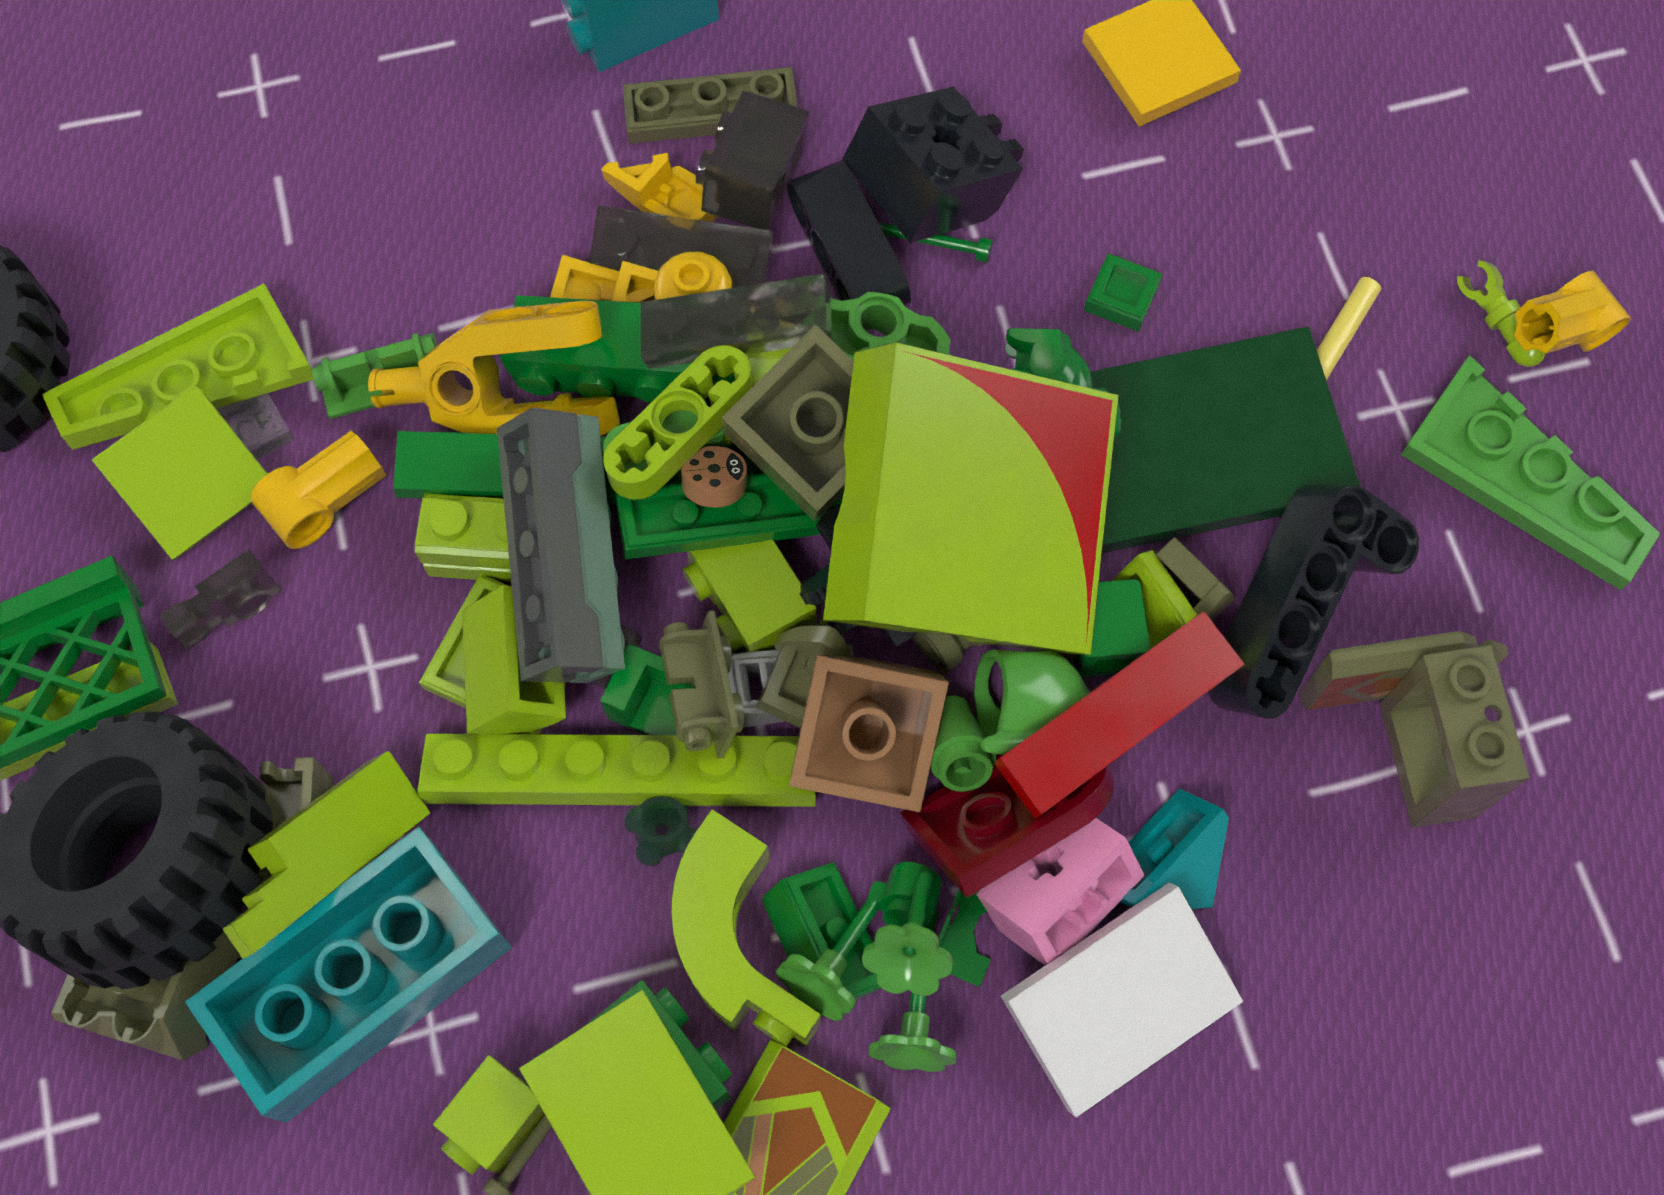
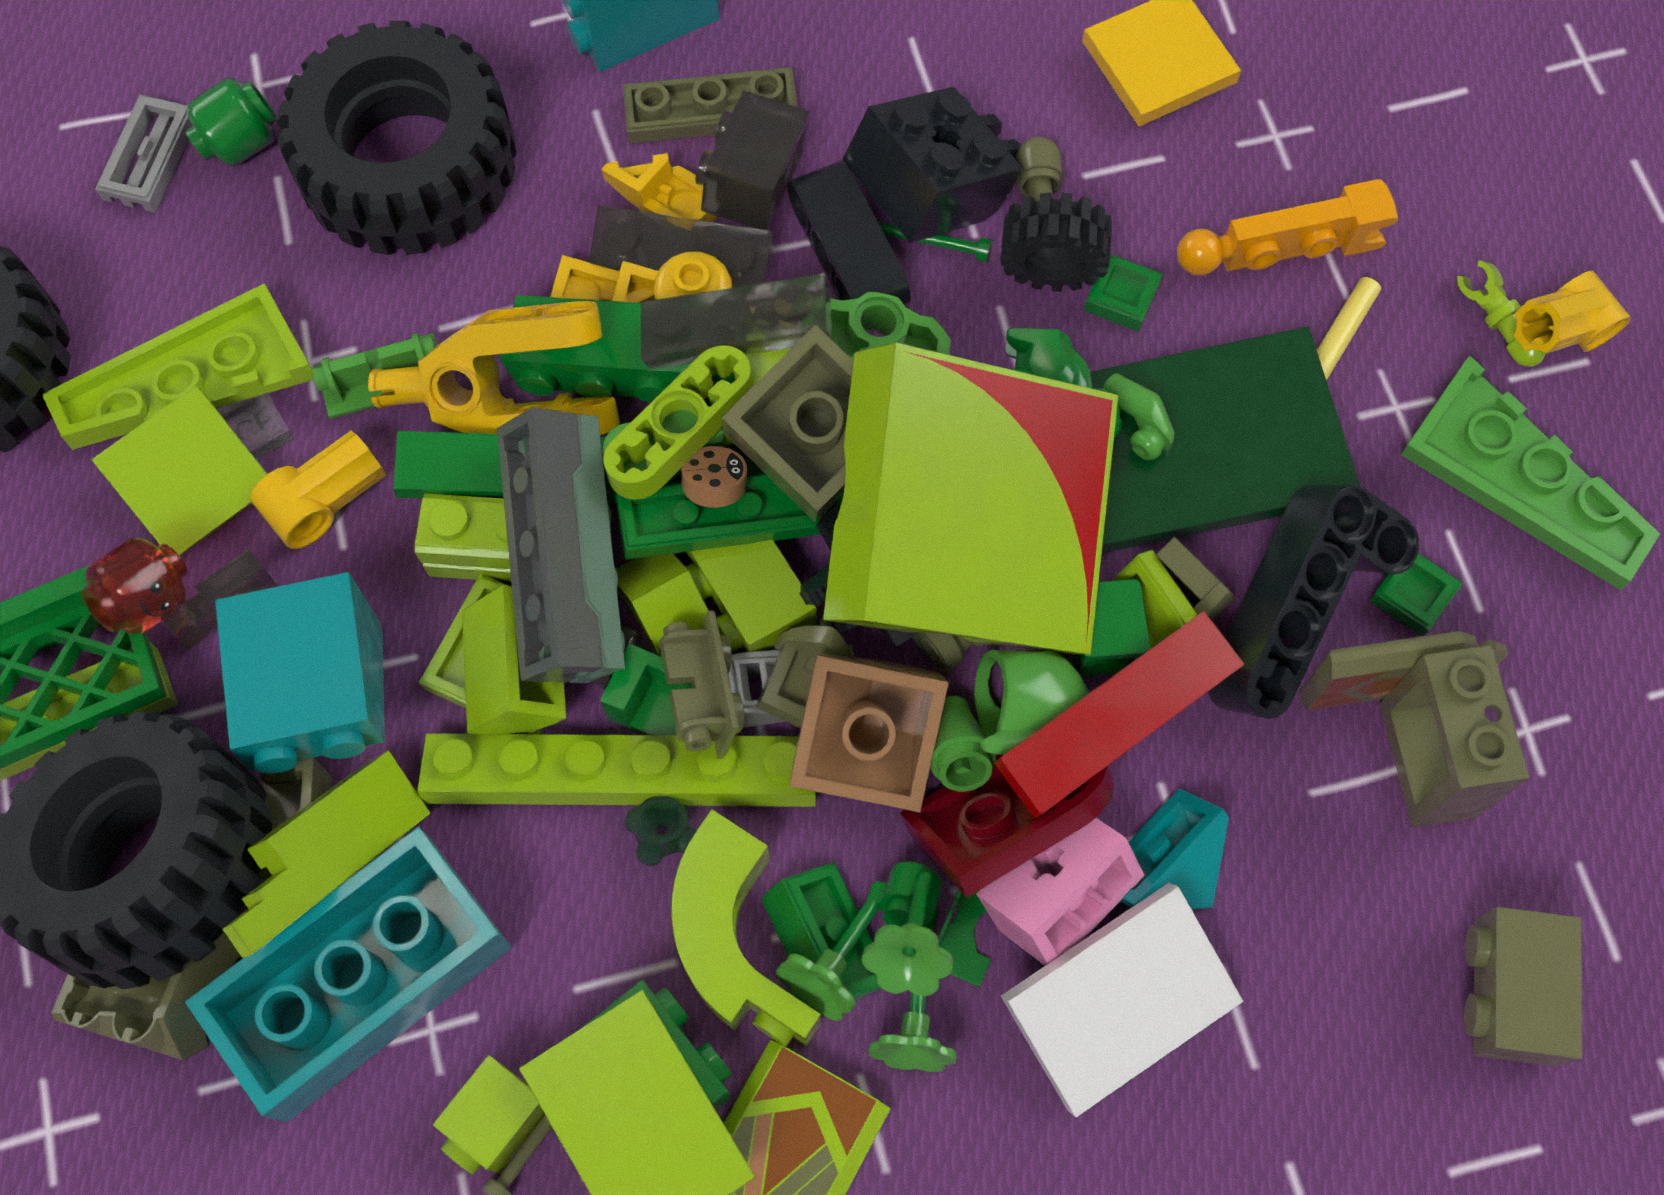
(135, 586): none -> clear red head
(157, 154): none -> light grey tile
(230, 122): none -> green head
(301, 672): none -> teal slope
(387, 77): none -> black tyre
(659, 594): none -> lime slope
(1041, 167): none -> olive cylinder
(1056, 242): none -> black tyre
(1150, 415): none -> bright green arm
(1296, 231): none -> light orange plate
(1417, 595): none -> green tile
(1525, 987): none -> olive brick

